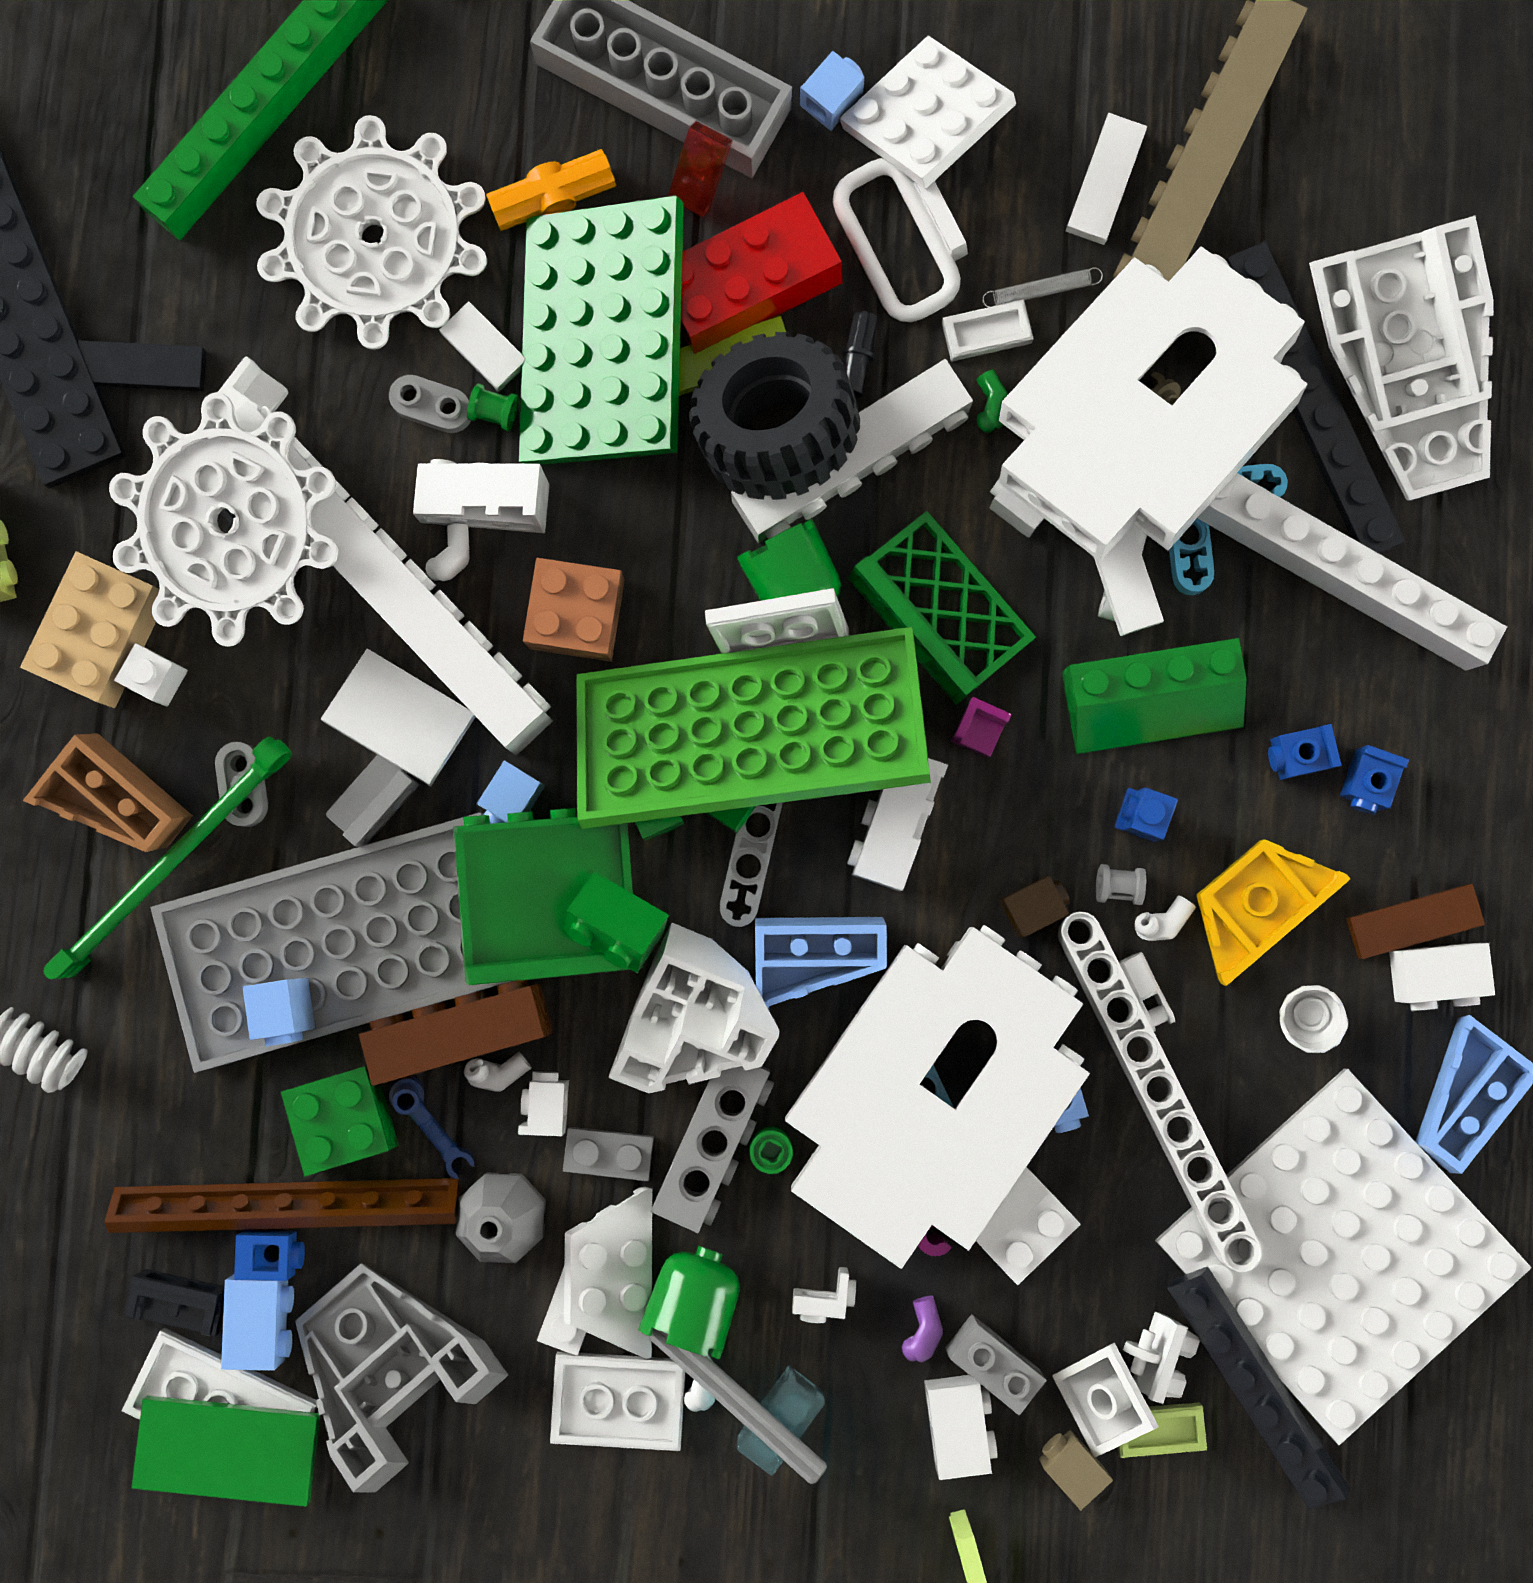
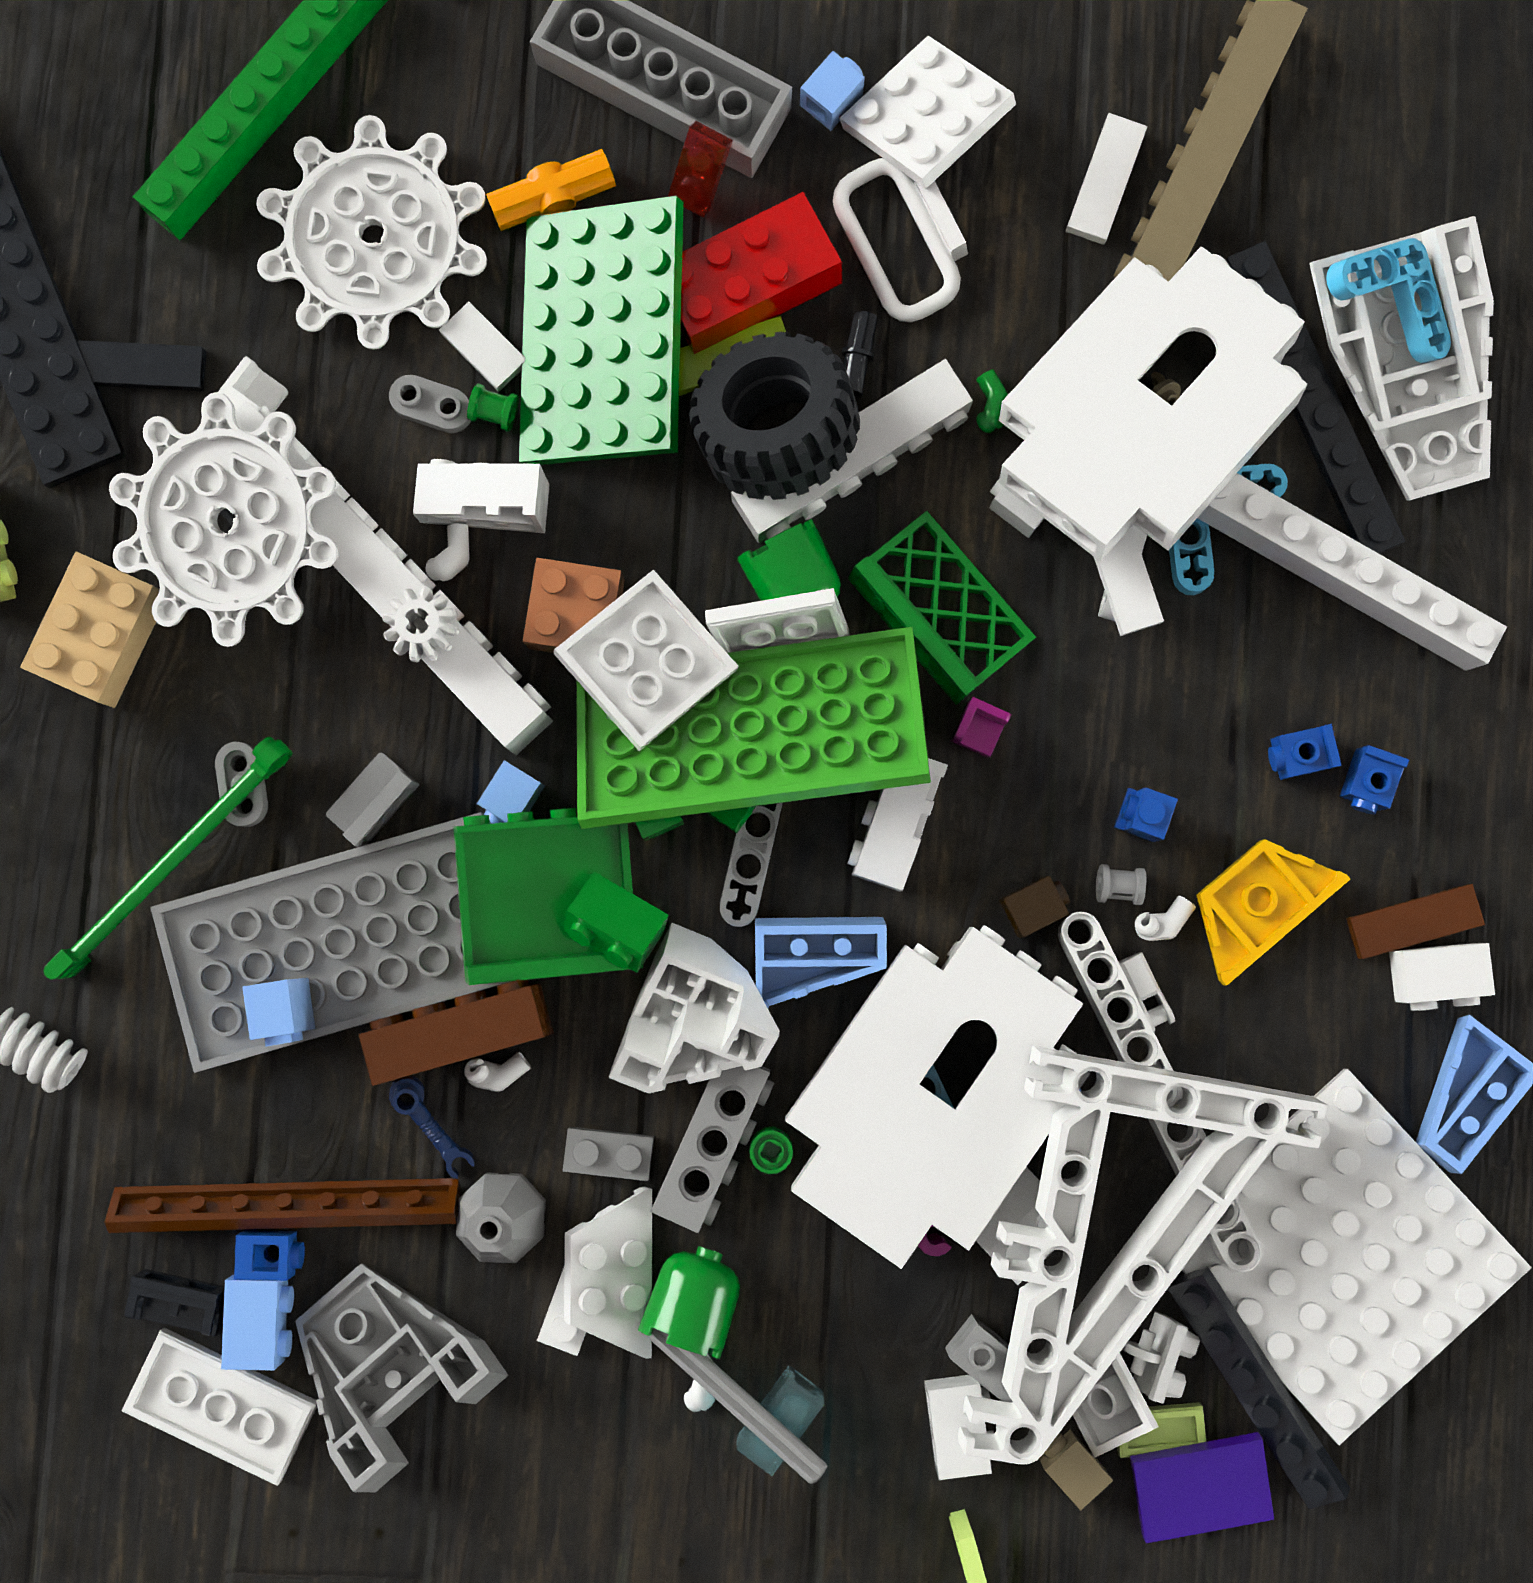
(109, 793): medium nougat wedge -> none
(151, 675): white brick -> none
(226, 1450): green tile -> none
(339, 1120): green brick -> none
(398, 717): white tile -> none
(405, 630): none -> white gear
(545, 1105): white brick -> none
(617, 1401): white tile -> none
(646, 660): none -> white plate
(817, 1304): white bracket -> none
(928, 1334): medium lavender arm -> none
(987, 330): white tile -> none
(1042, 292): white piece -> none
(1082, 1346): none -> white piece
(1156, 696): green slope -> none
(1202, 1487): none -> dark purple tile
(1313, 1019): white hair -> none
(1404, 281): none -> medium azure beam

